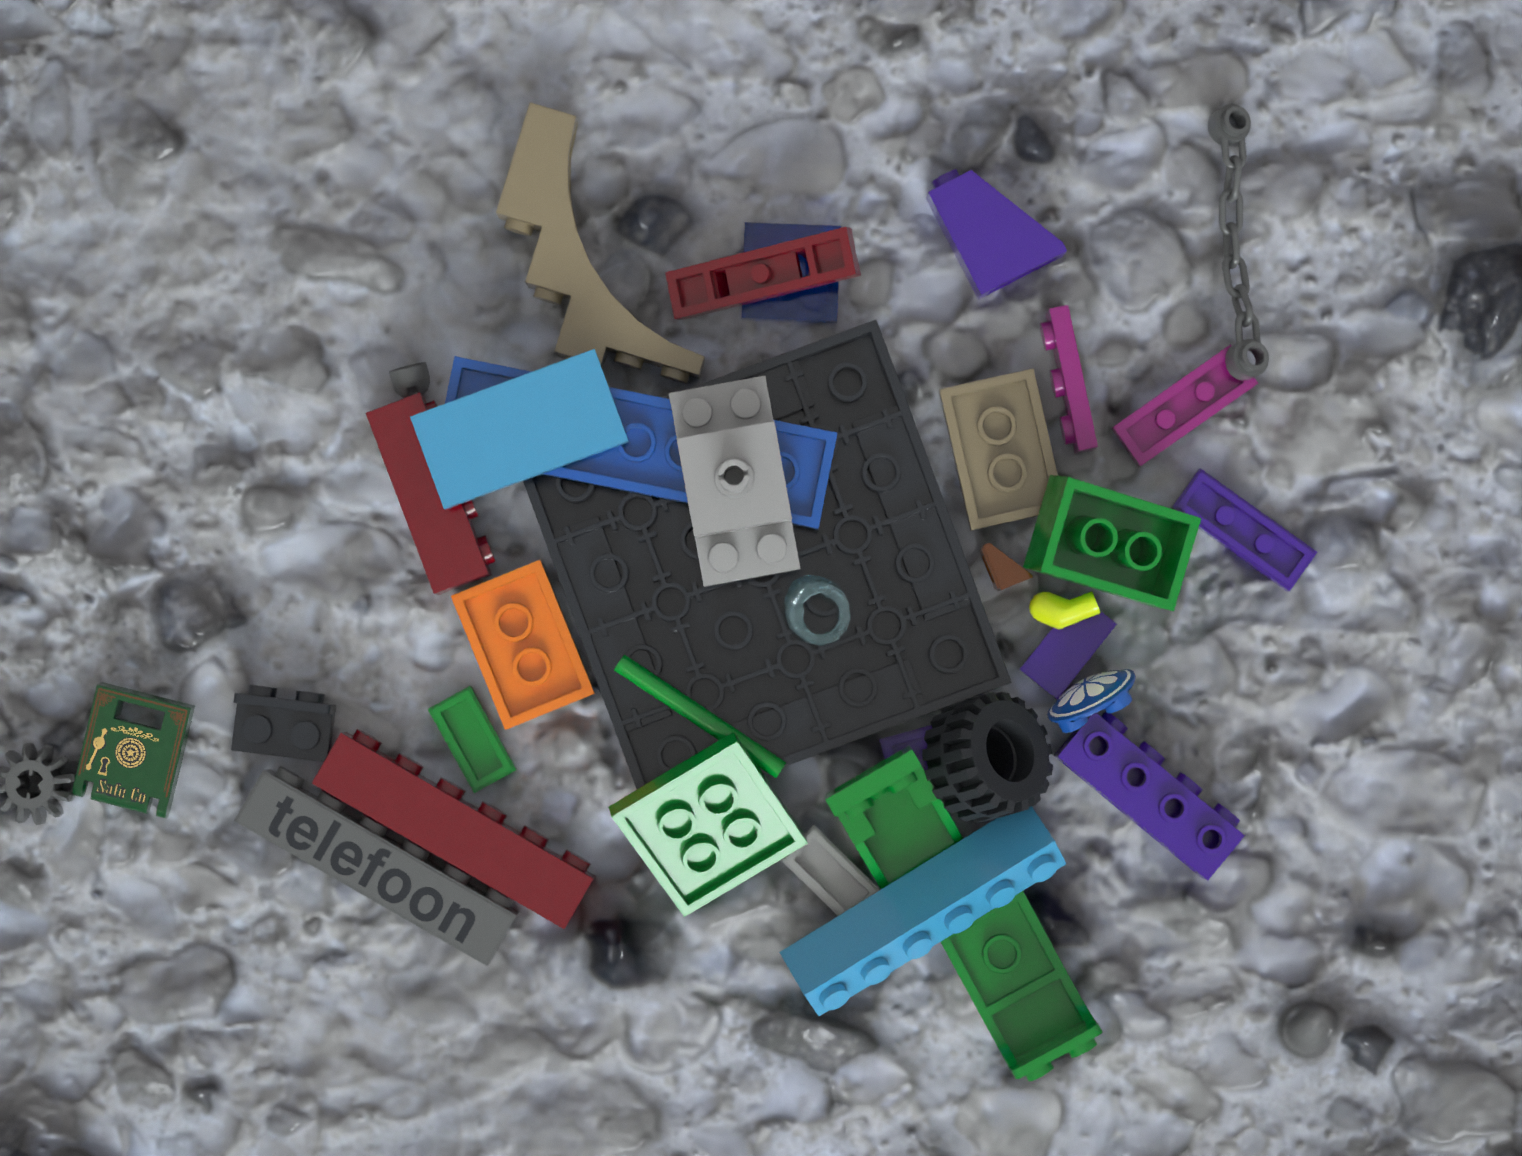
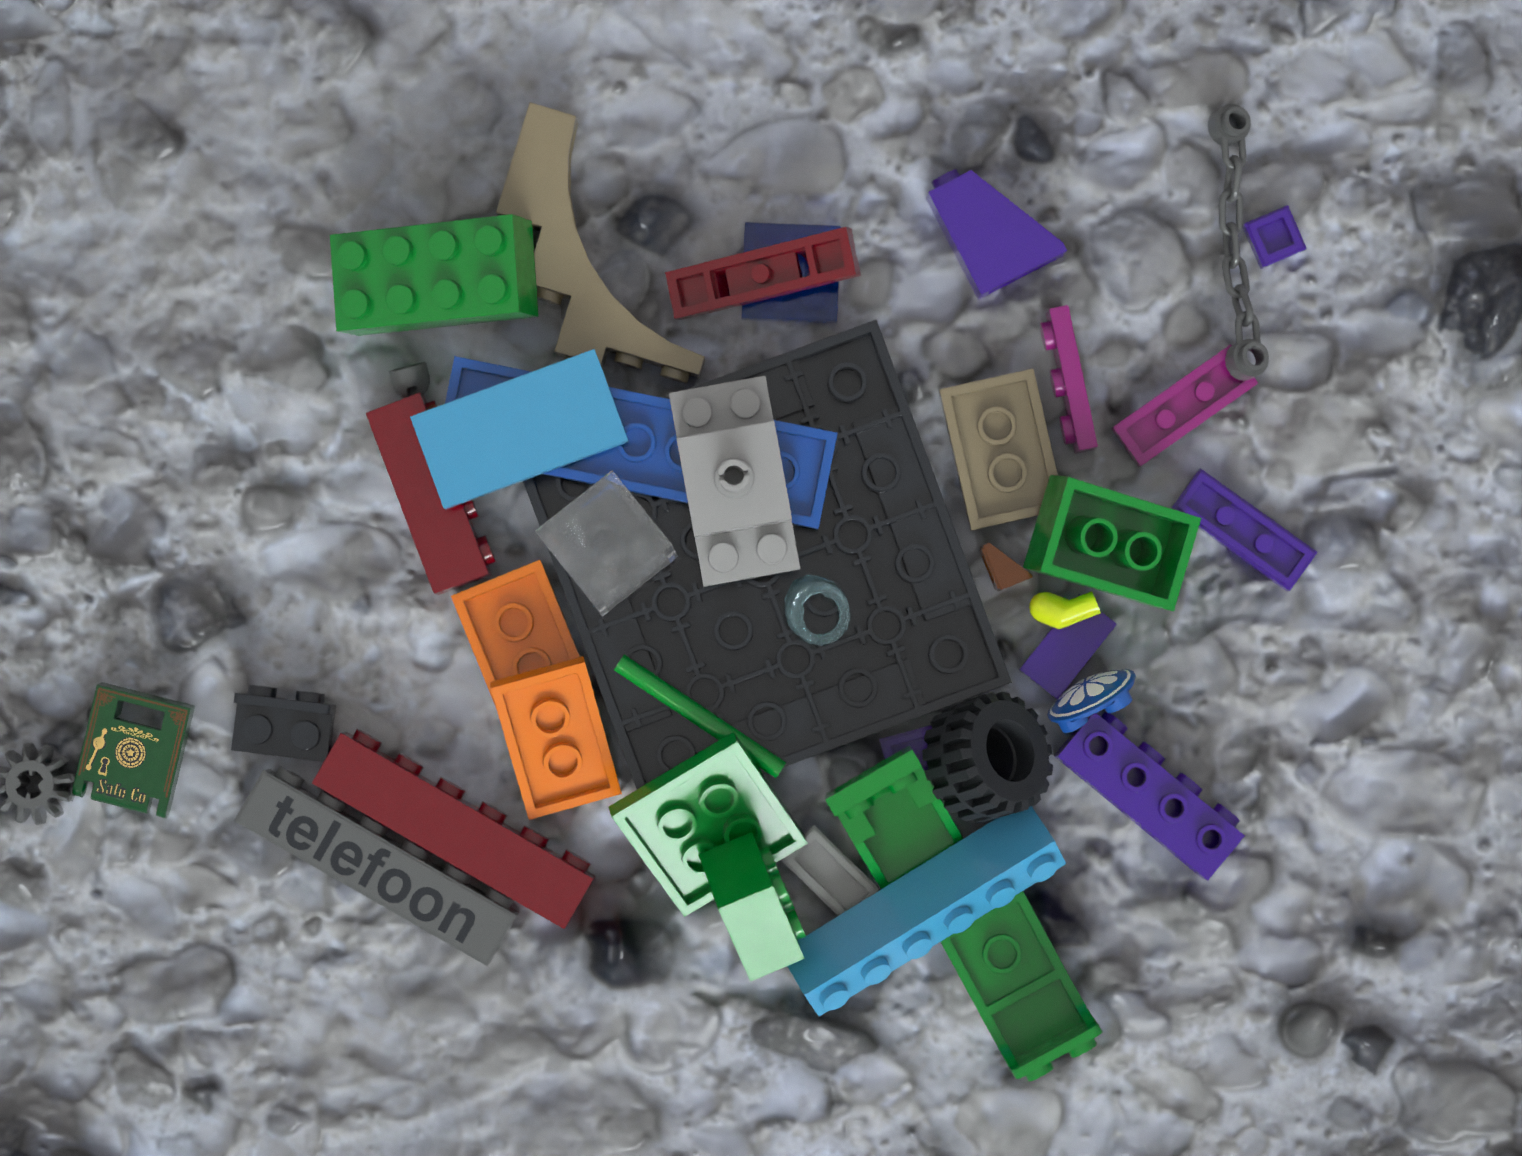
(434, 275): none -> green brick
(472, 739): green tile -> none
(555, 737): none -> orange plate
(607, 543): none -> clear slope
(754, 905): none -> brick
(1274, 237): none -> dark purple tile

